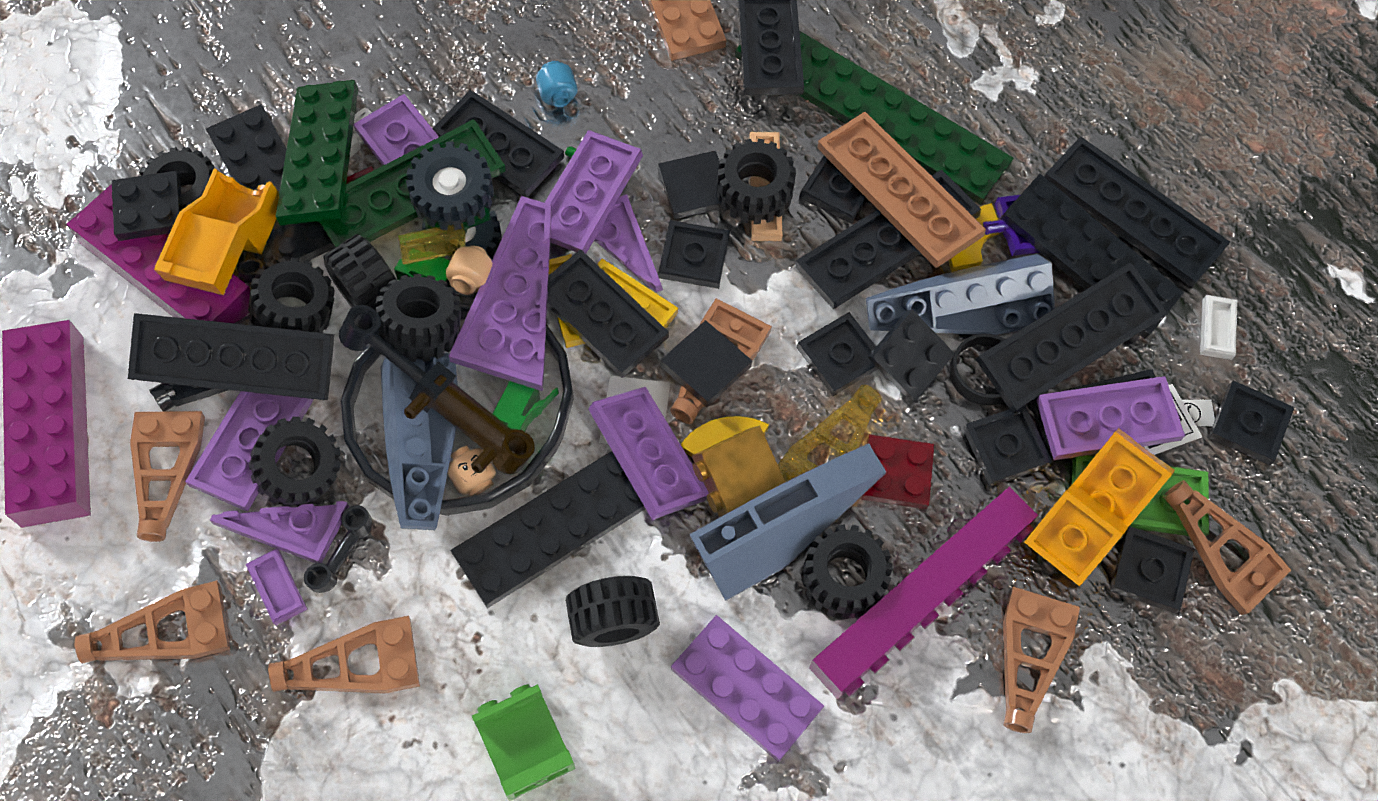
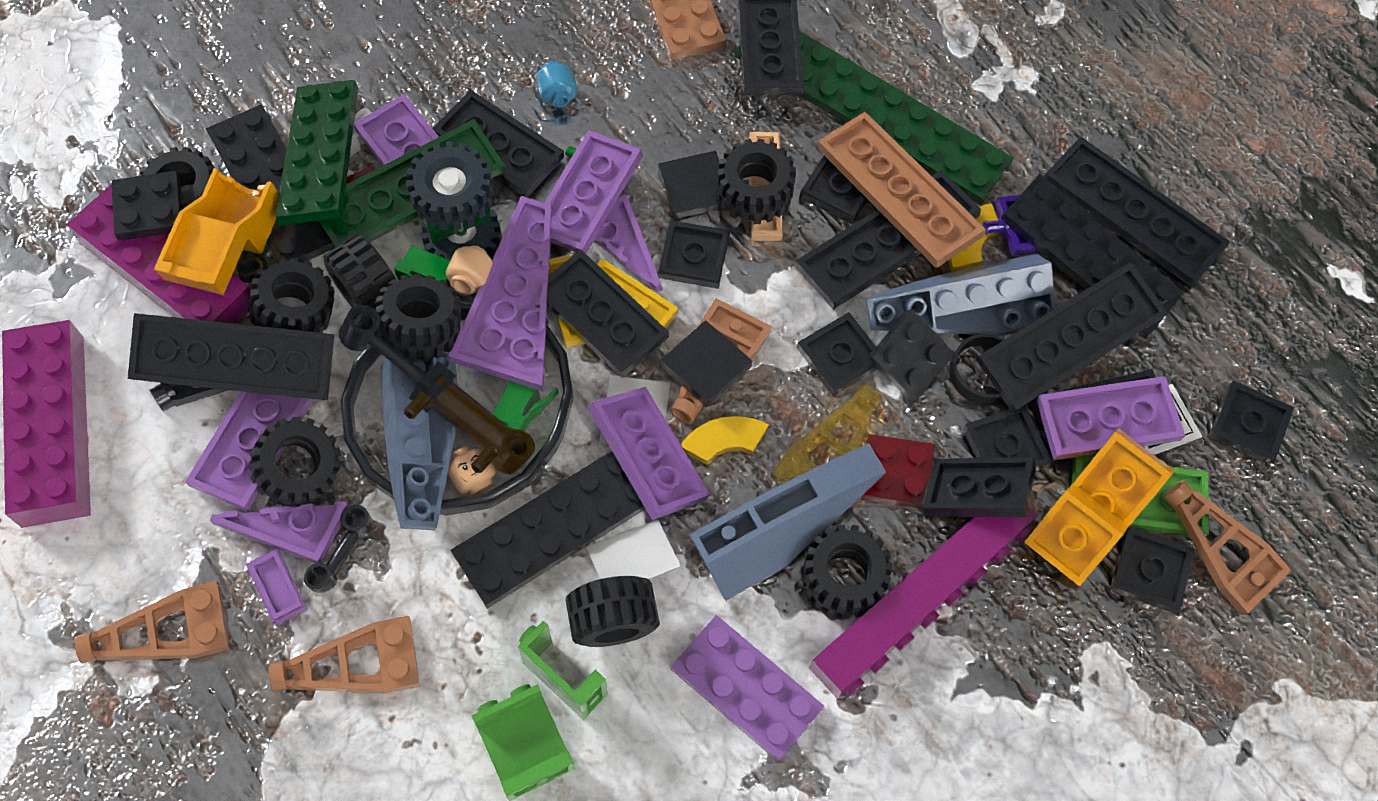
(163, 429): nougat plate -> none
(430, 244): clear yellow tile -> none
(584, 698): none -> bright green panel
(636, 552): none -> white sticker
(737, 470): pearl gold brick -> none
(980, 487): none -> black plate
(1045, 617): nougat plate -> none
(1200, 411): white sticker -> none
(1218, 327): white tile -> none

